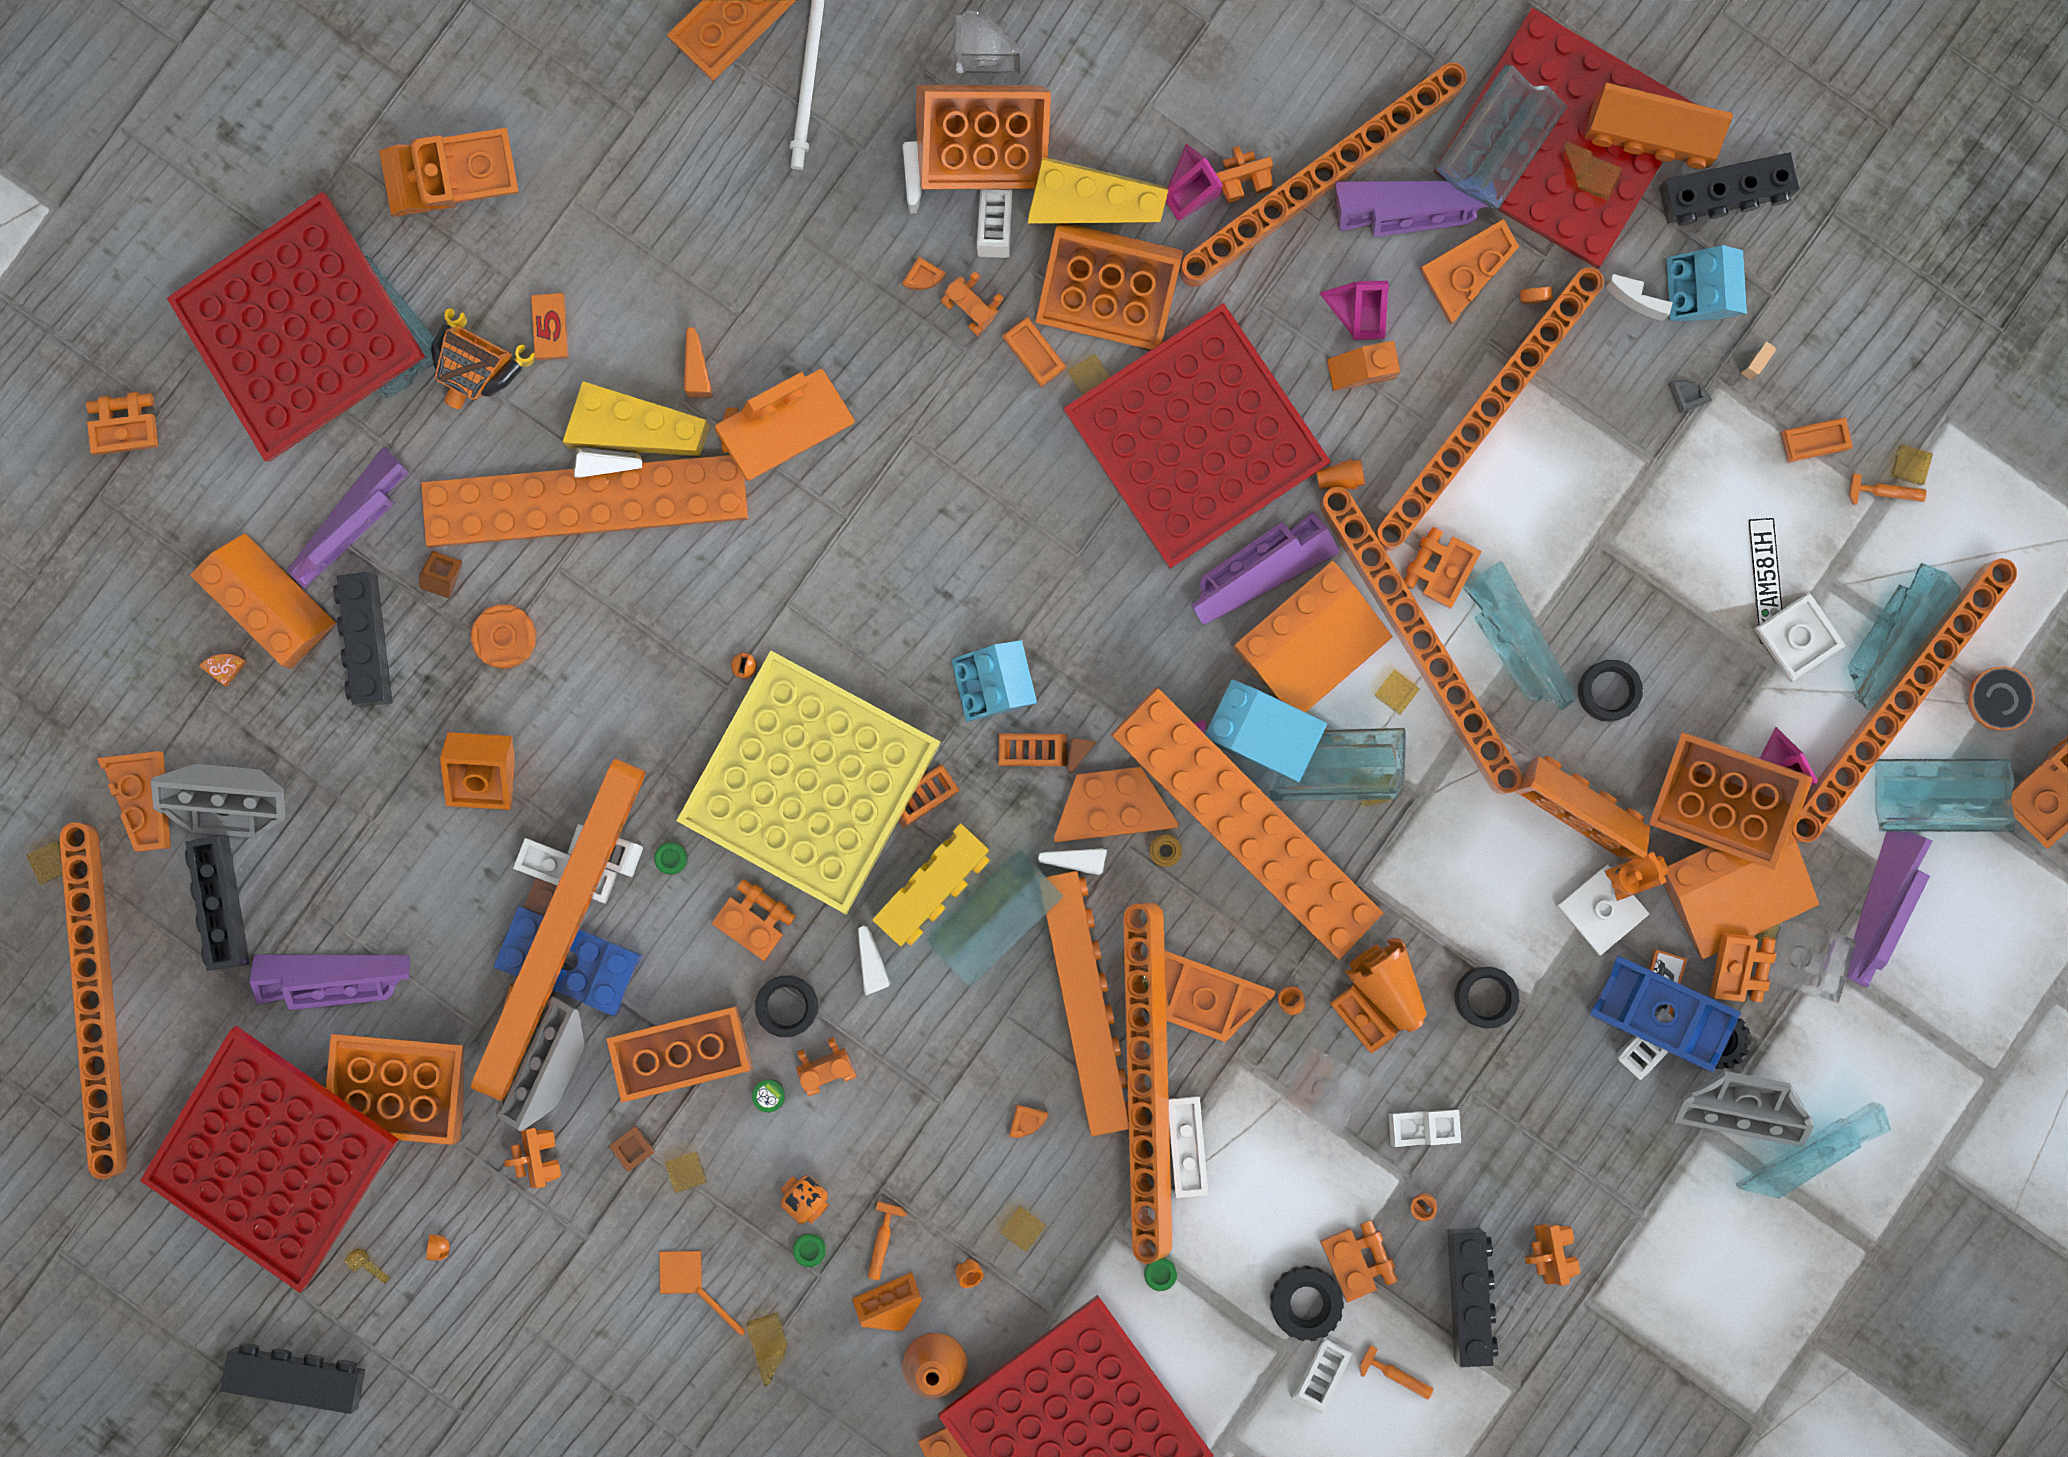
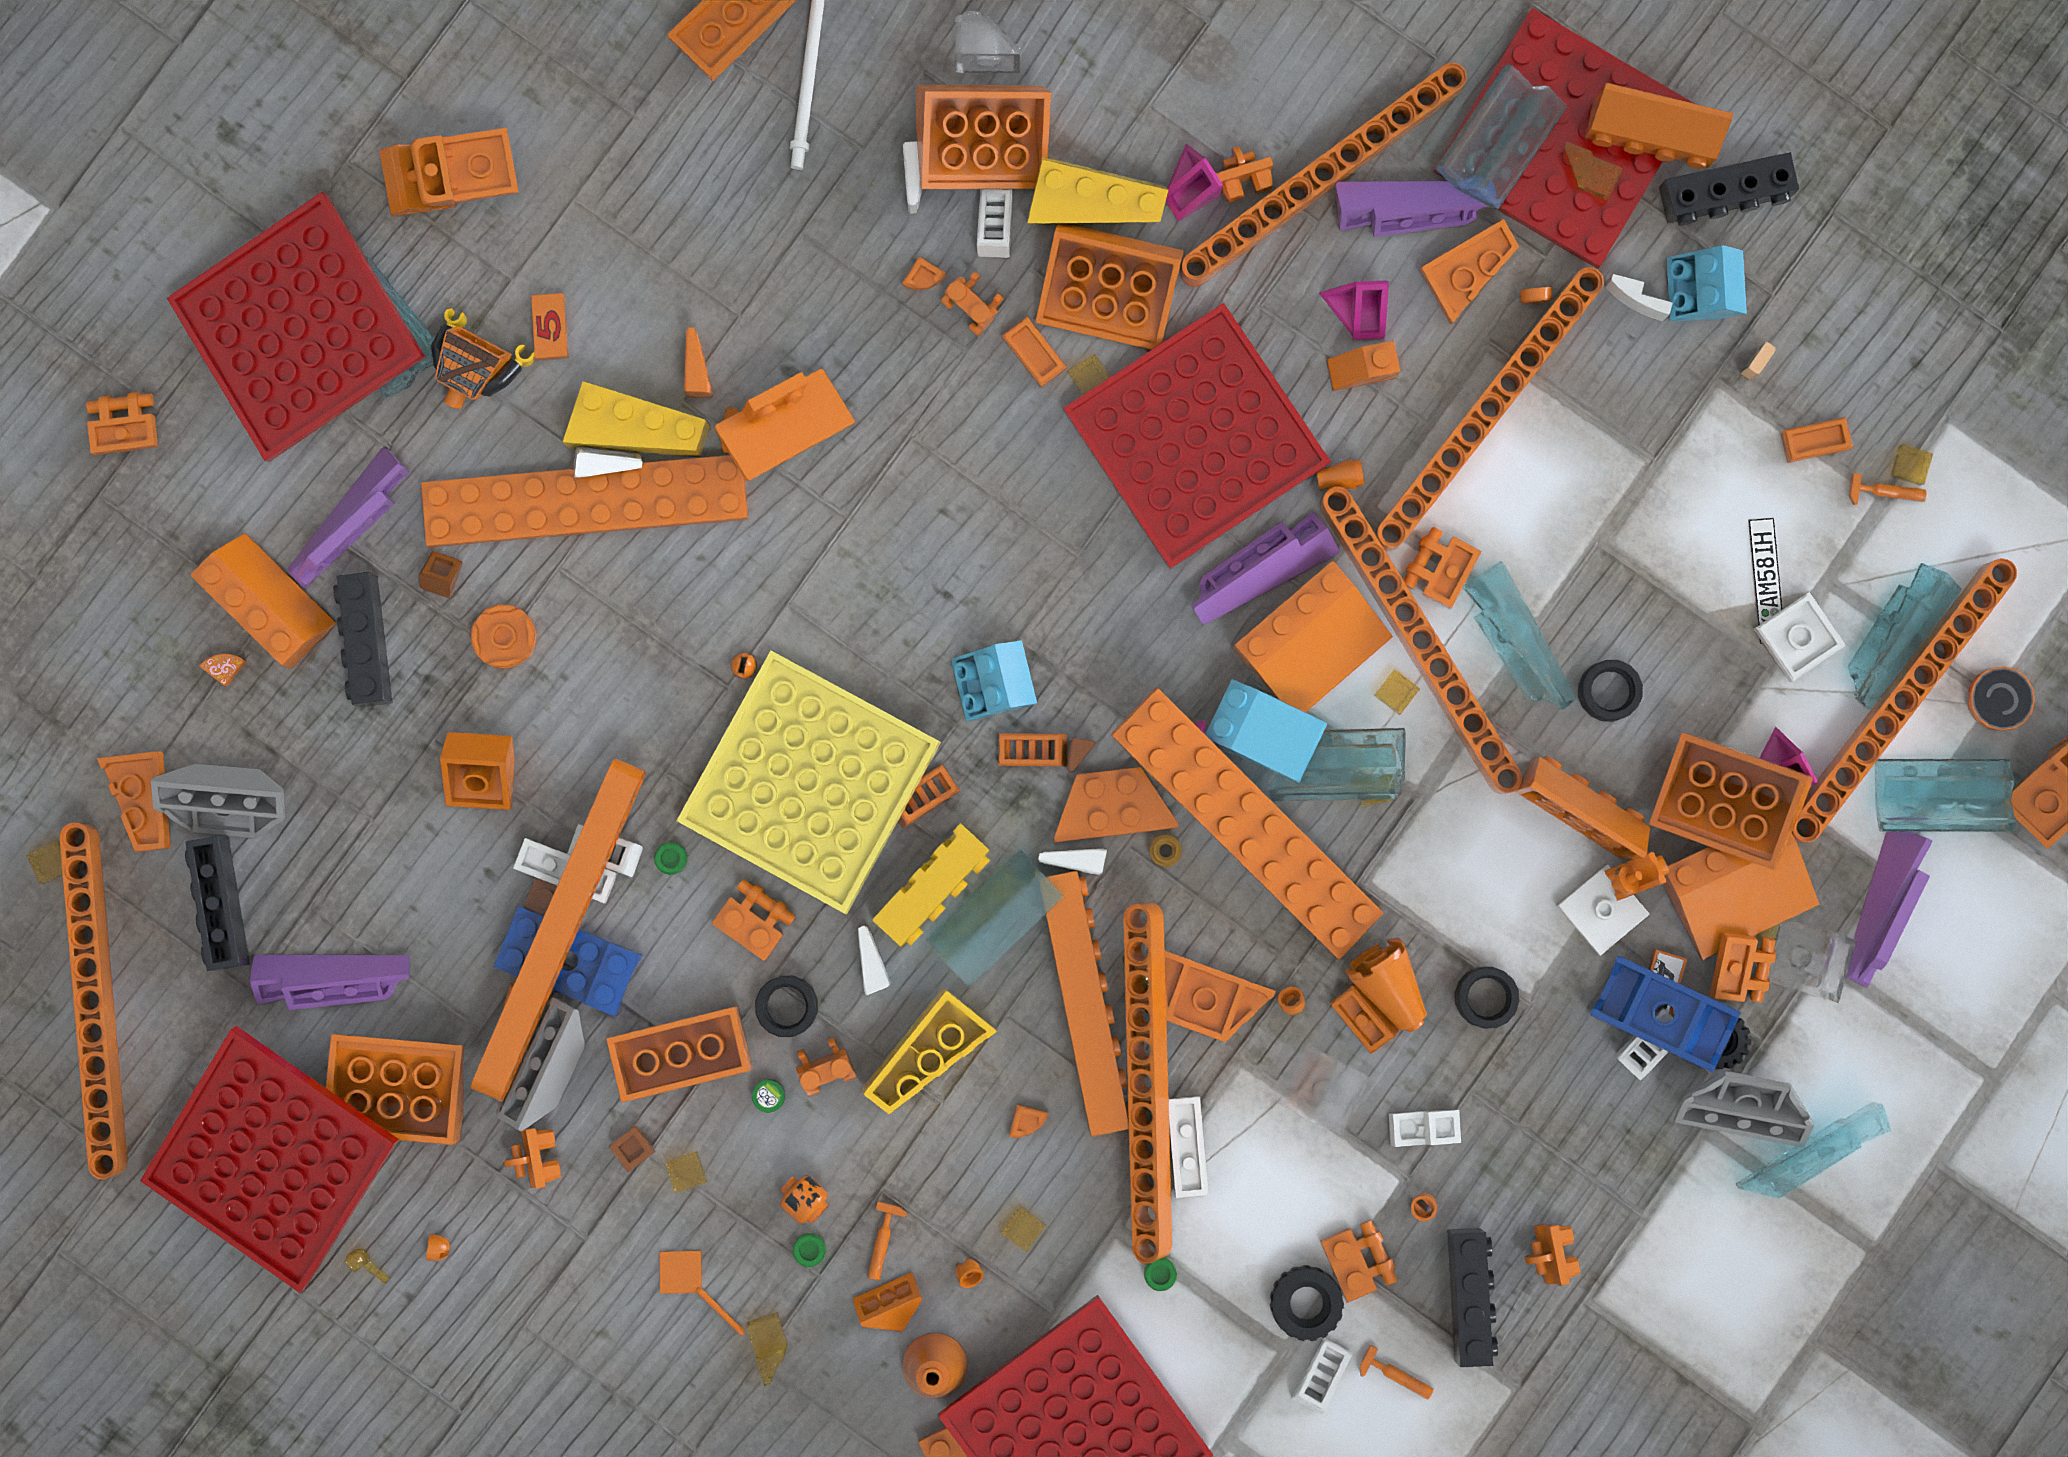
(293, 1379): black brick -> none
(929, 1047): none -> yellow wedge
(1688, 395): dark grey tile -> none

